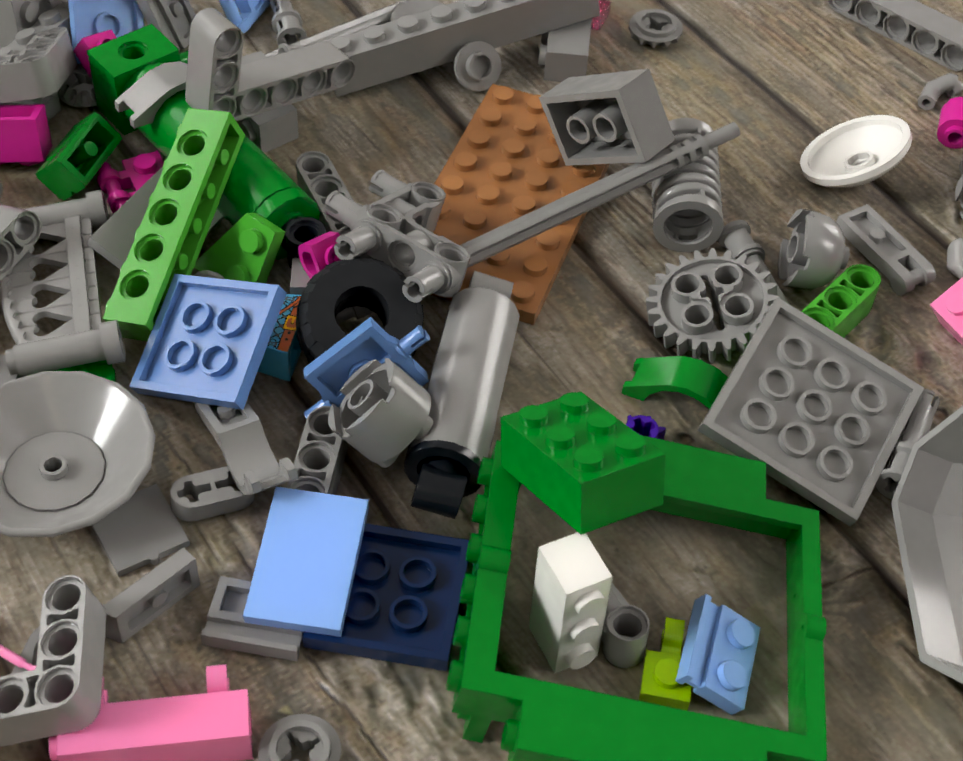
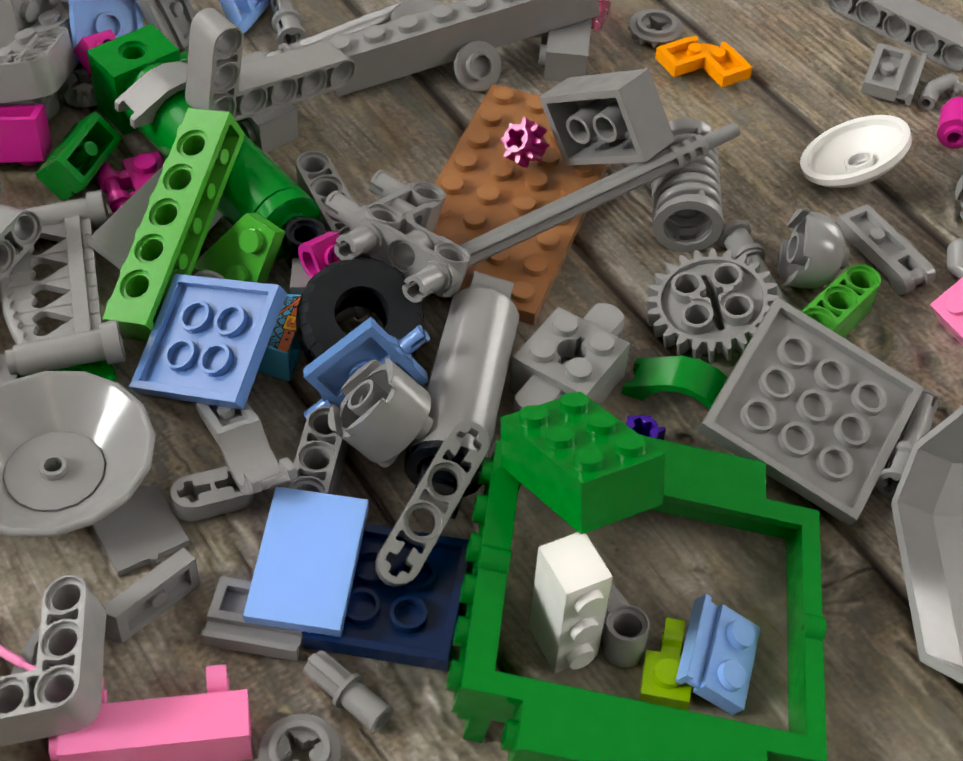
(348, 691): none -> light grey axle
(435, 504): none -> light grey beam
(525, 142): none -> dark pink gear
(571, 357): none -> light grey brick
(721, 62): none -> light orange plate
(893, 74): none -> light grey plate

